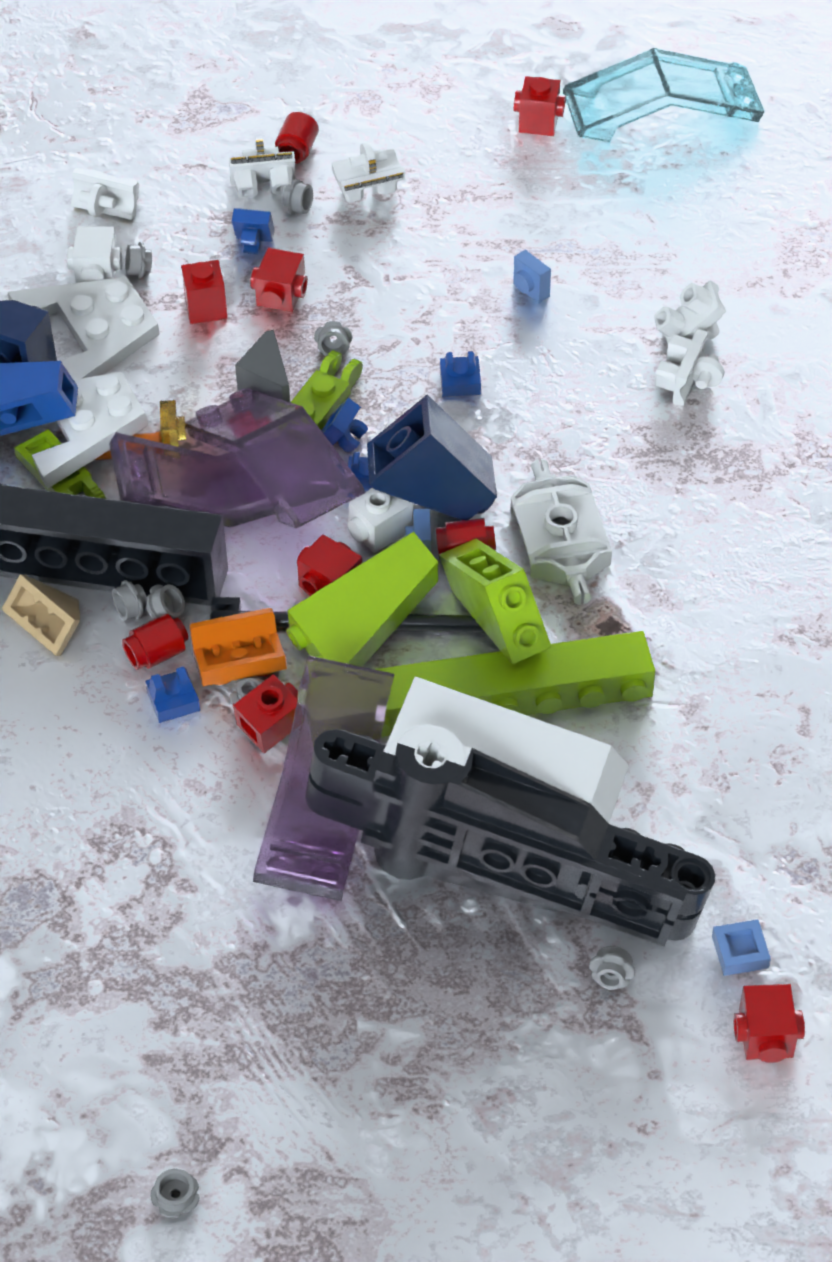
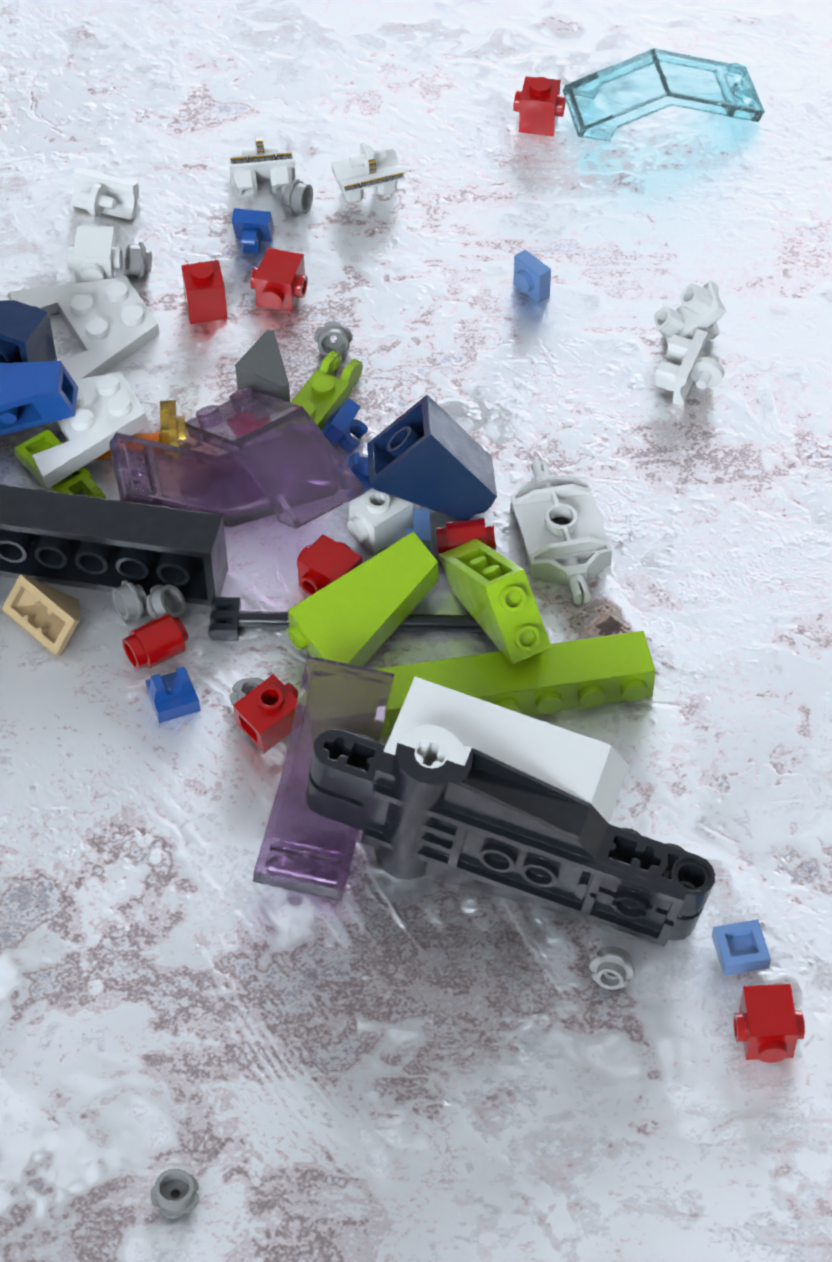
(237, 647): orange bracket -> none
(297, 135): red brick -> none
(460, 375): blue tile -> none

